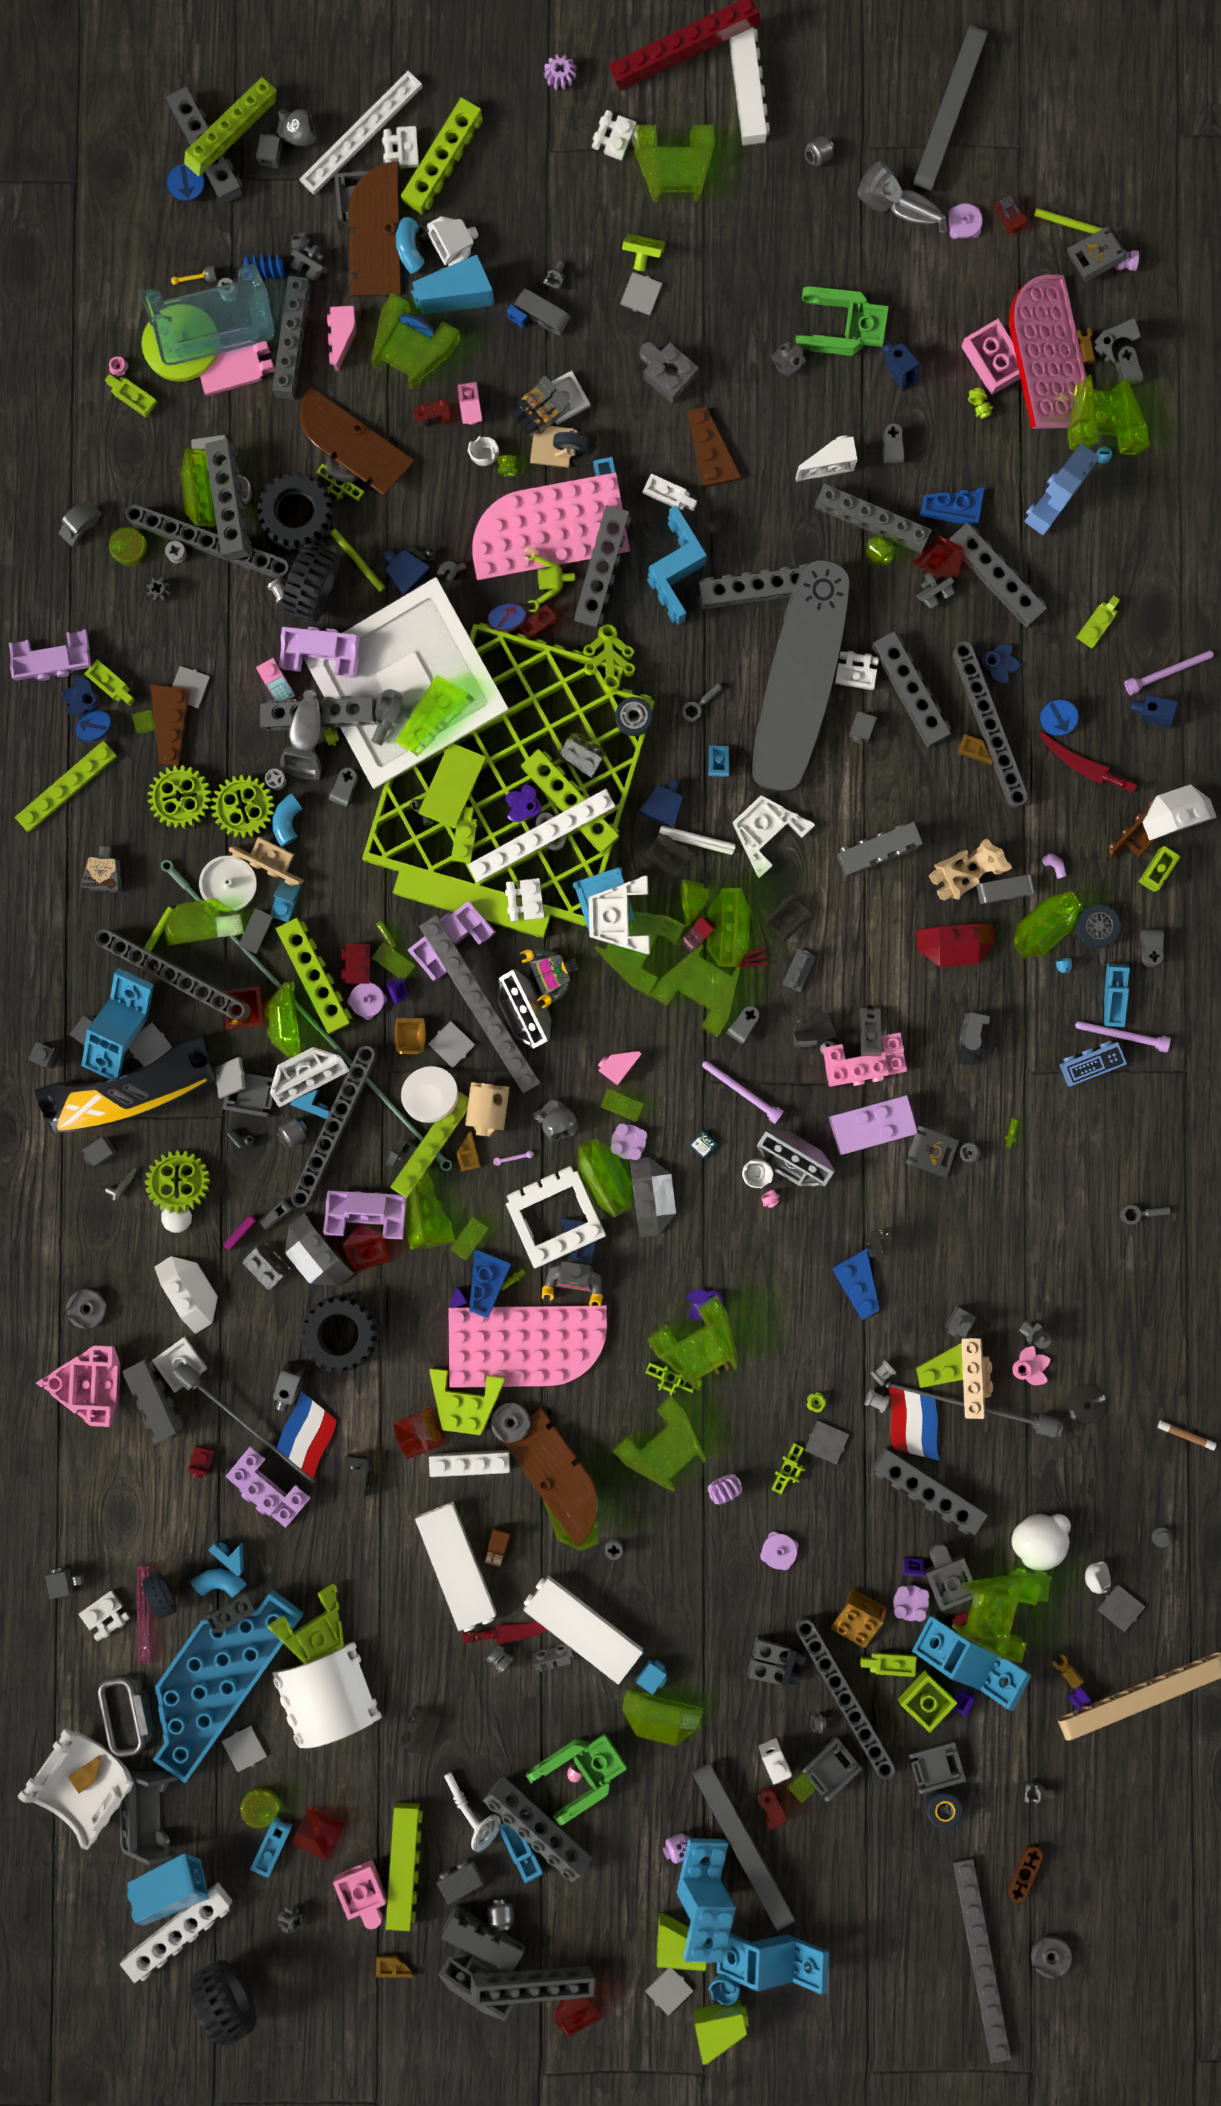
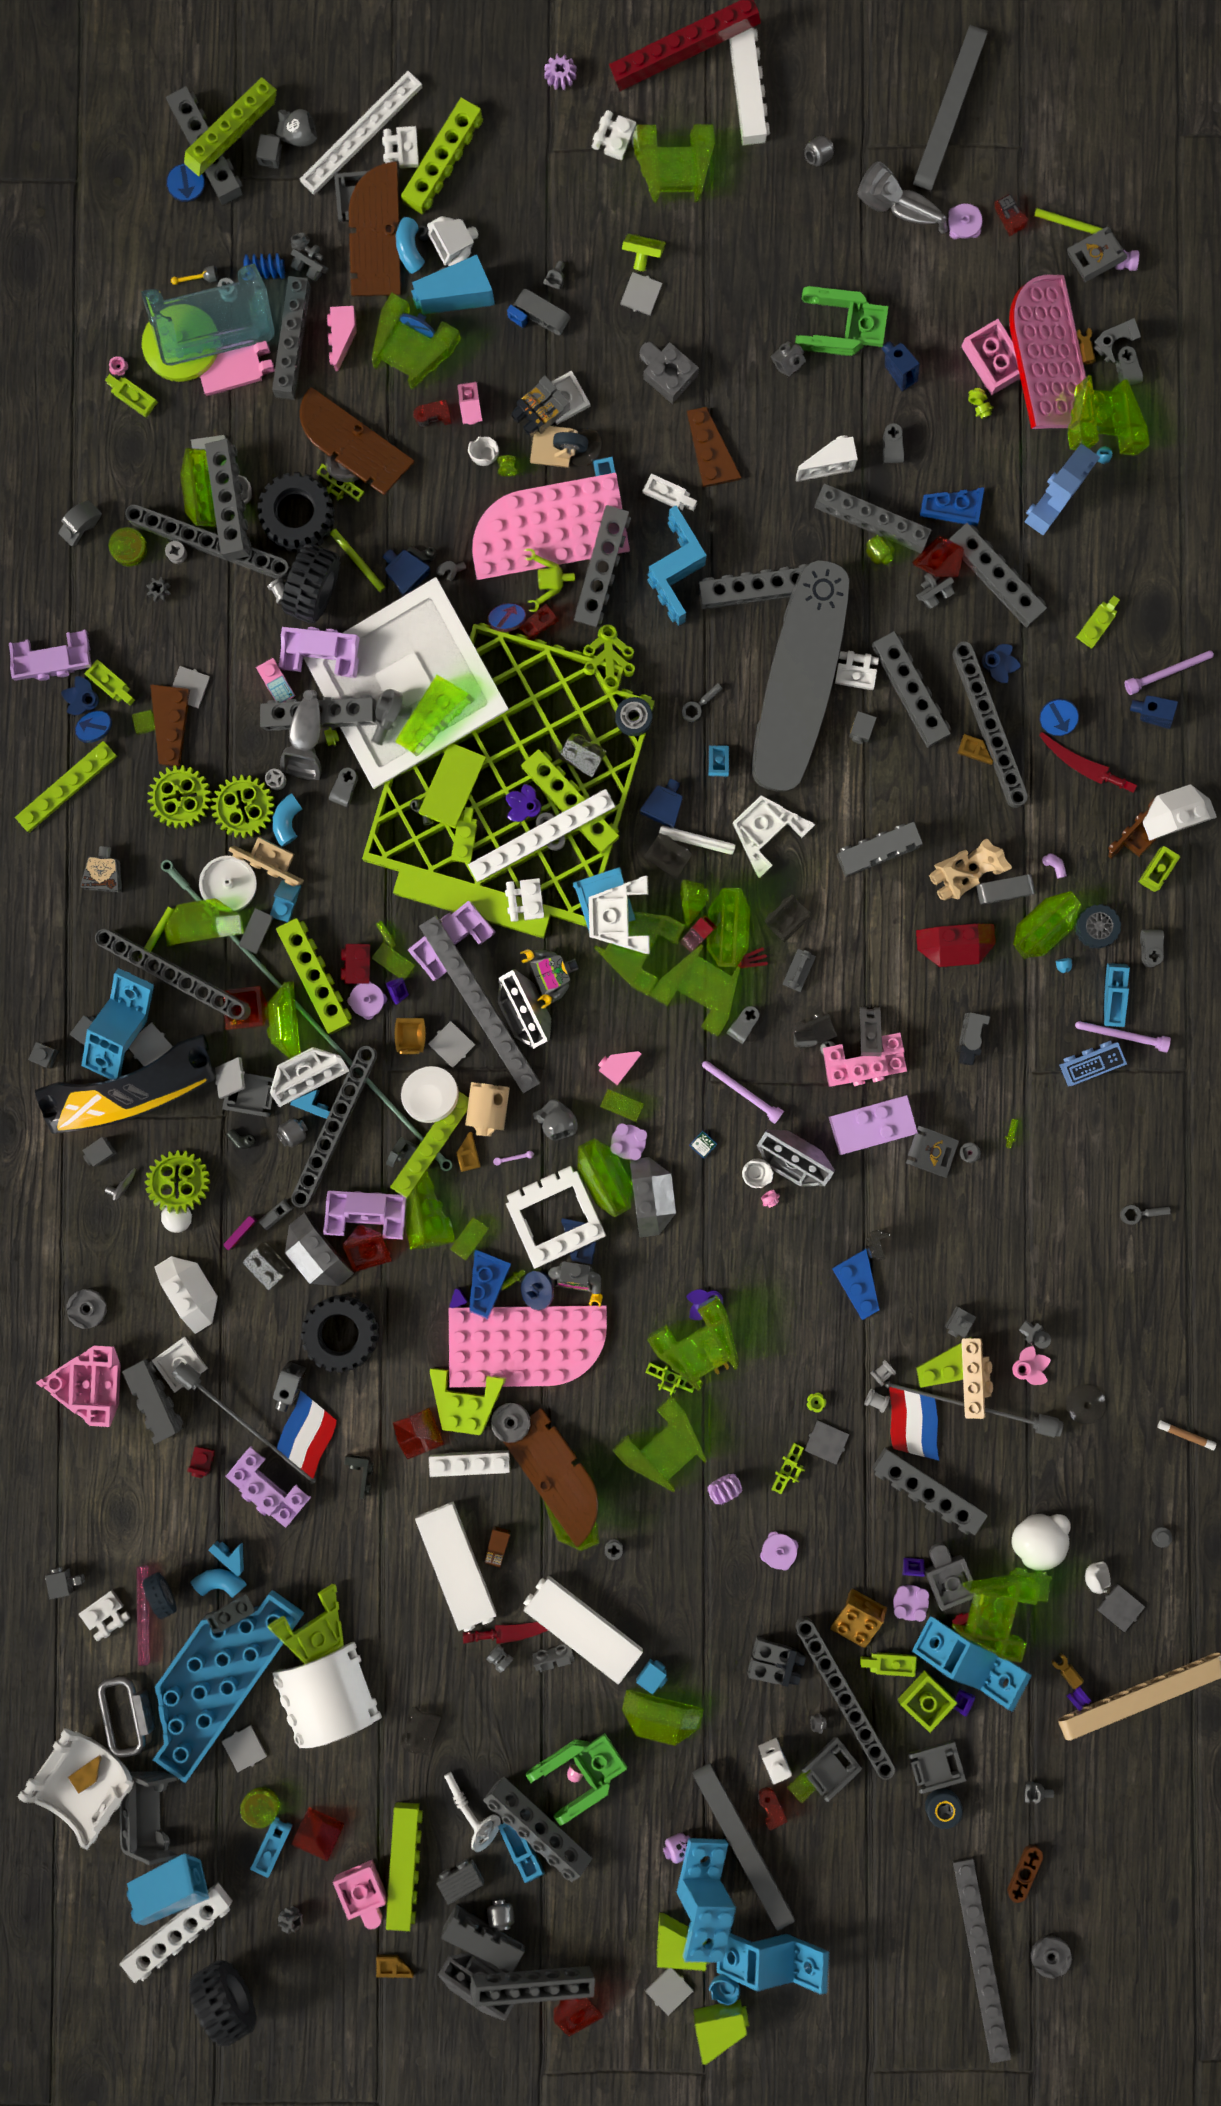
(537, 1290): none -> dark blue piece

